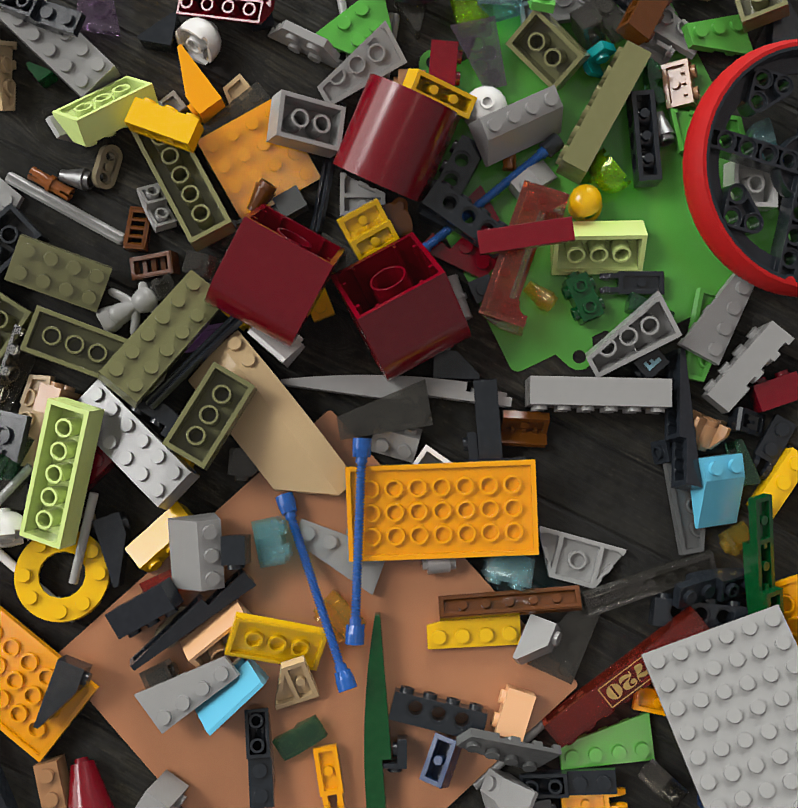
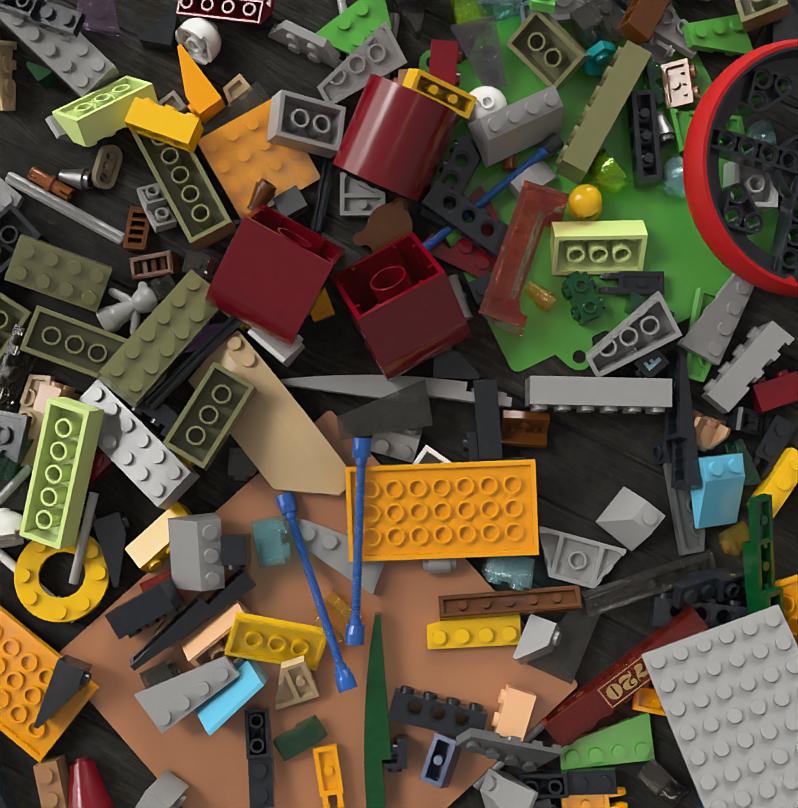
(367, 229): yellow slope -> none
(526, 236): dark red tile -> none
(629, 518): none -> light grey slope
(673, 177): none -> clear light blue cylinder

